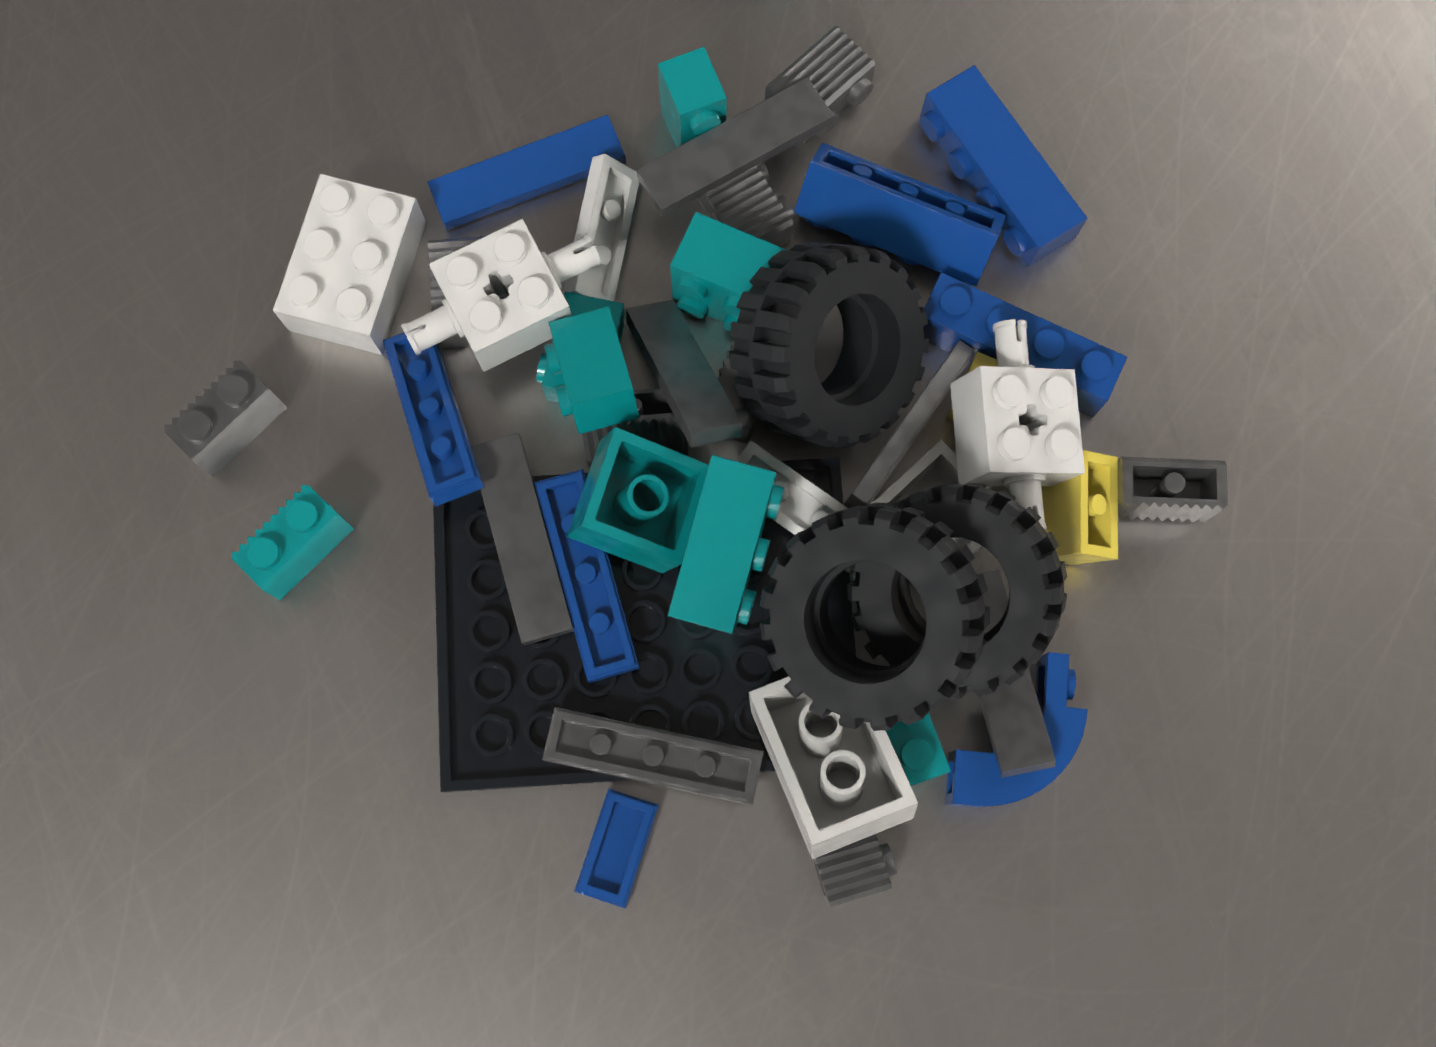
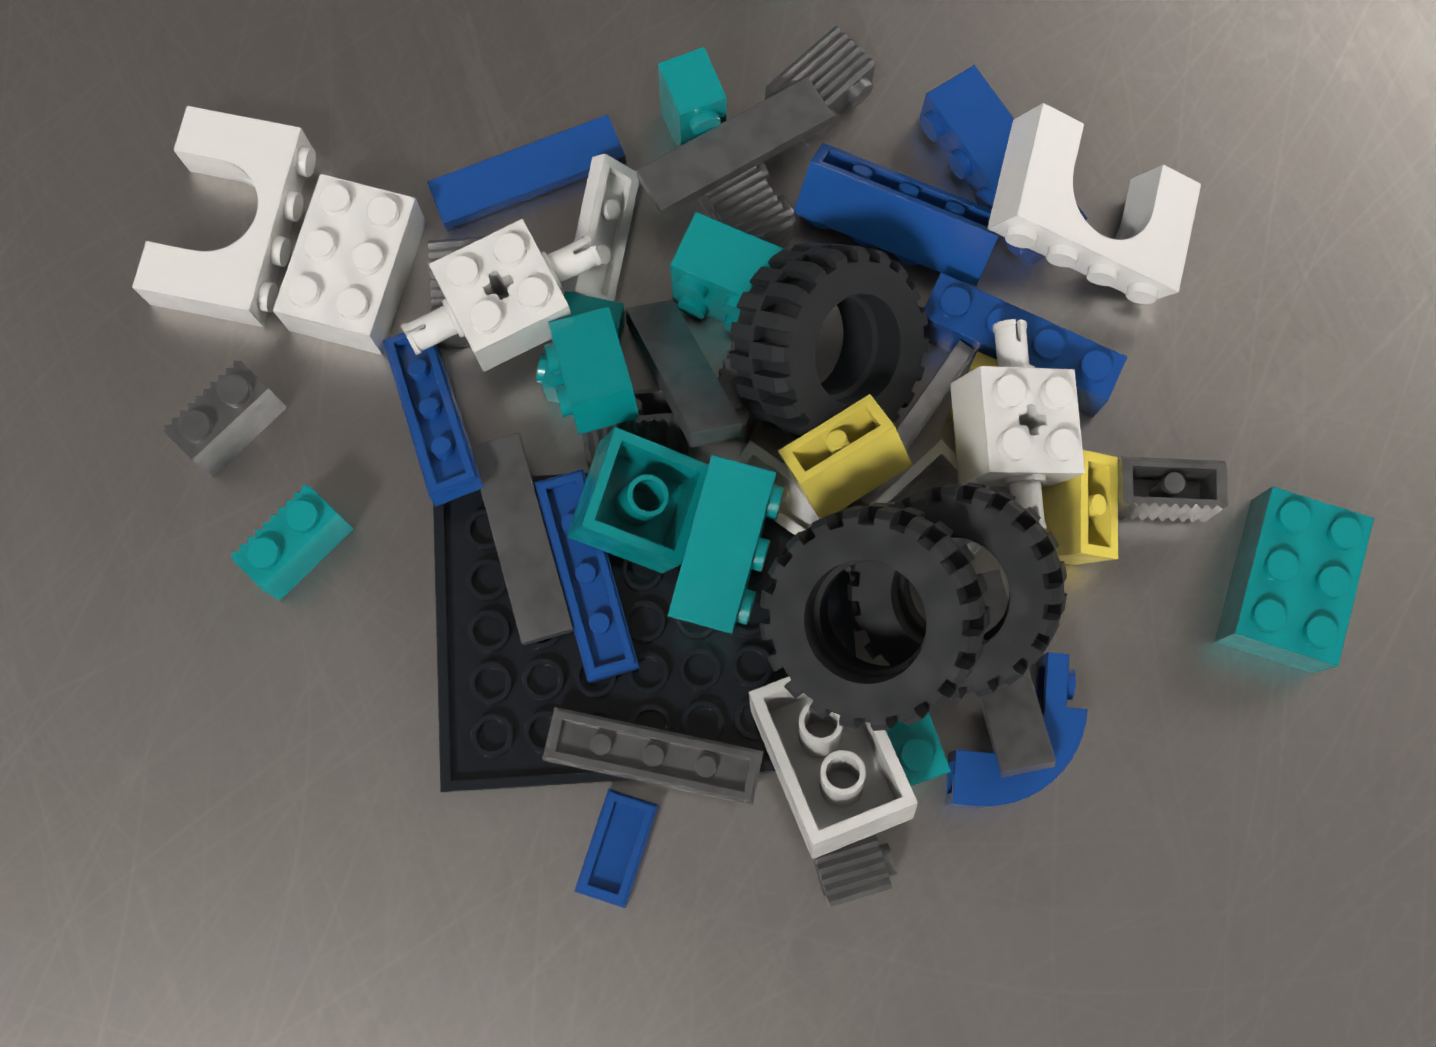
(242, 277): none -> white arch
(846, 457): none -> light yellow brick
(1039, 212): none -> white arch
(1294, 580): none -> teal brick

